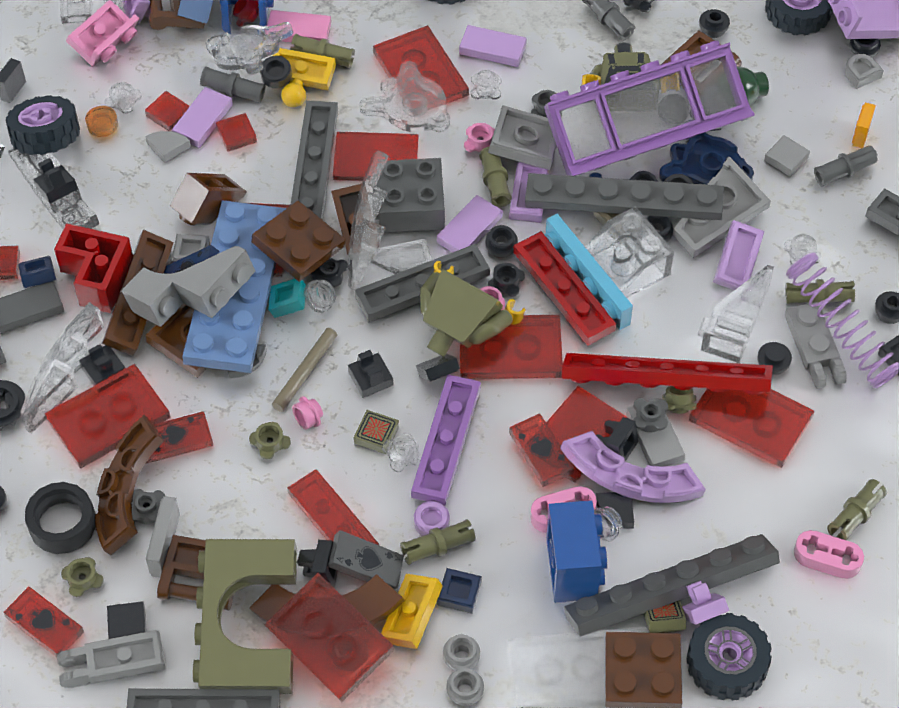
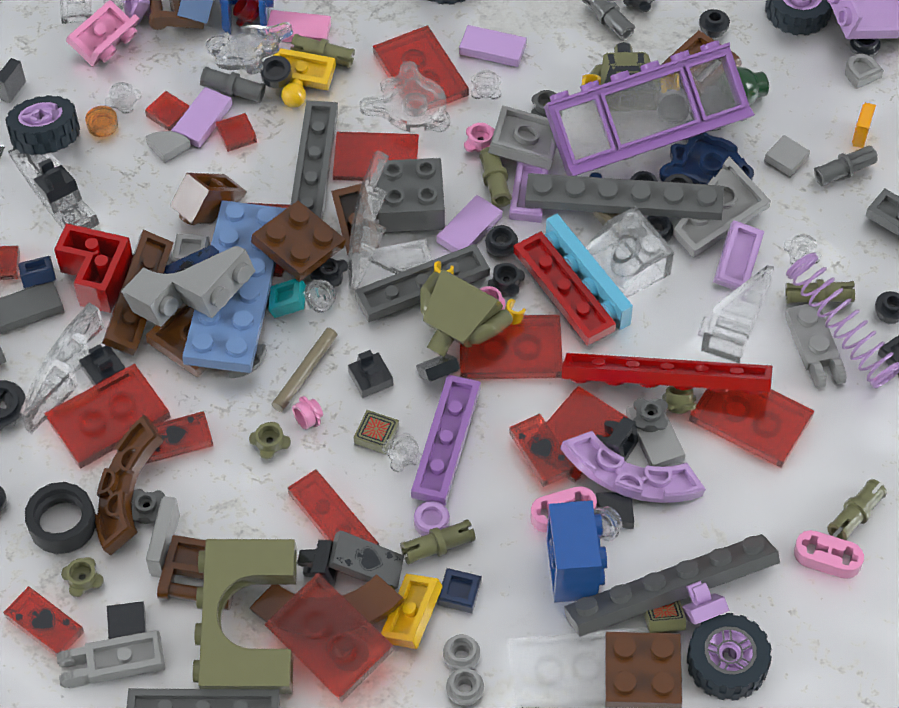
(776, 355): black plate -> none

